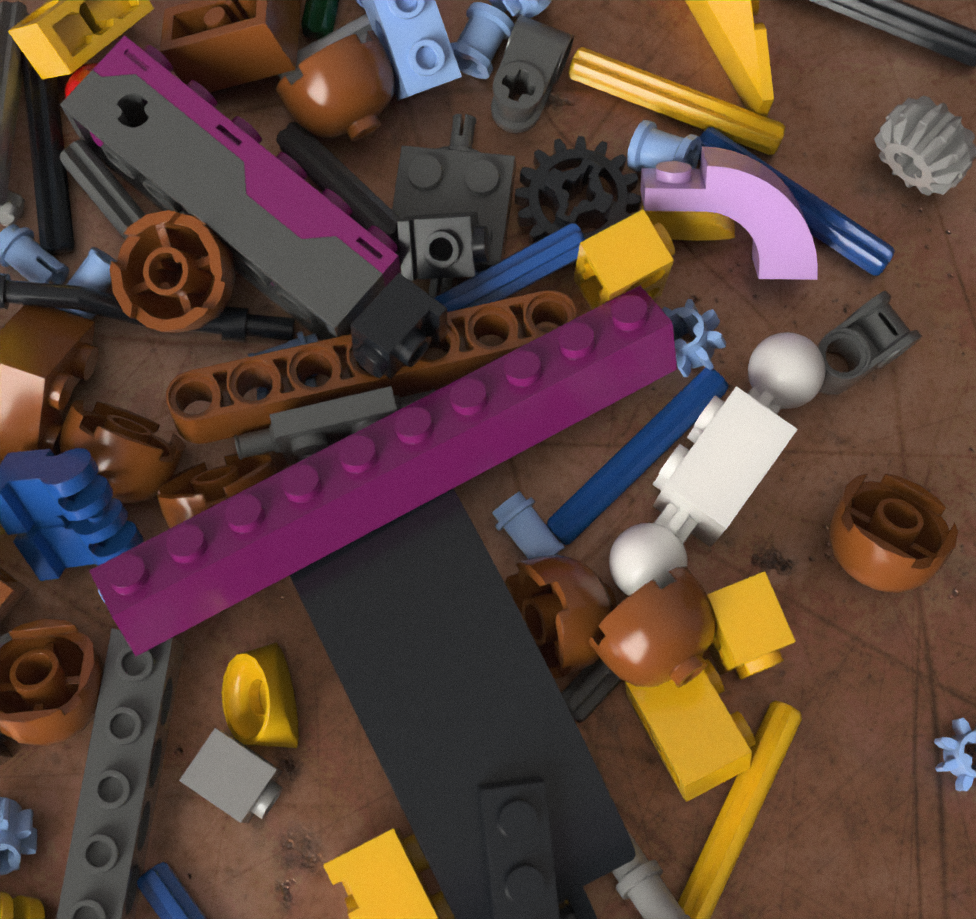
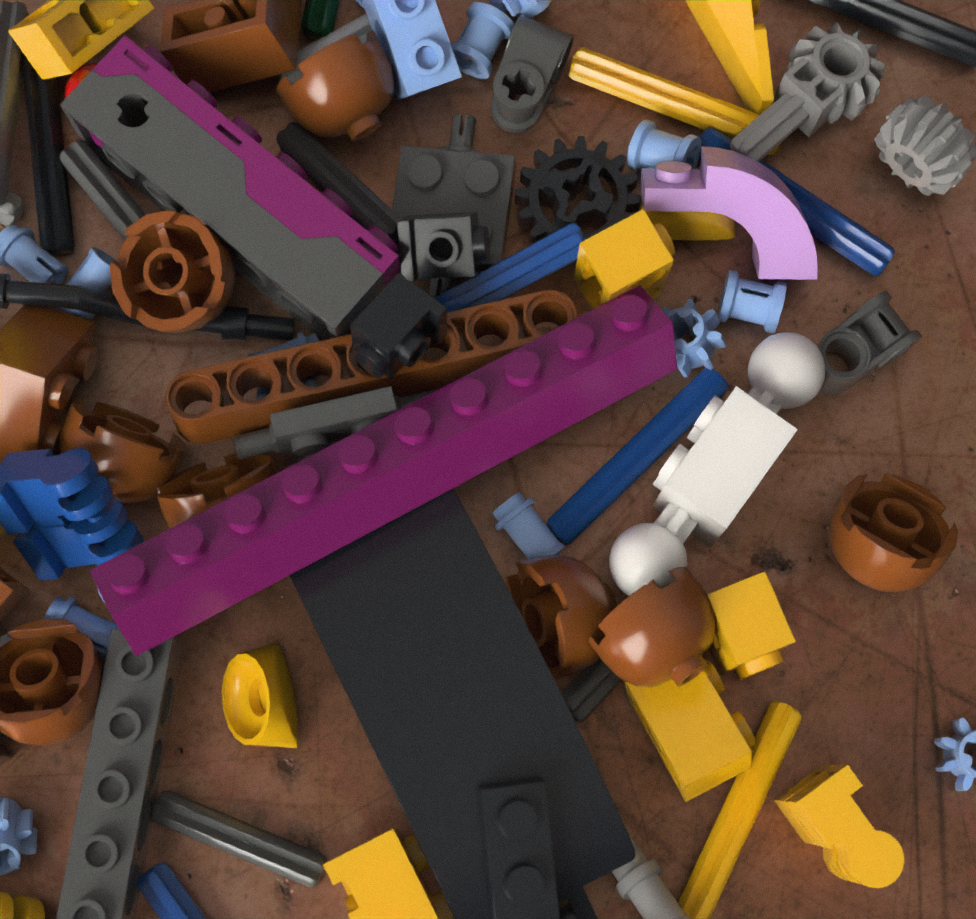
(86, 622): none -> light blue pin
(233, 777): light grey brick -> none
(238, 838): none -> dark grey axle
(751, 301): none -> light blue bush
(823, 79): none -> light grey gear
(828, 817): none -> yellow legs

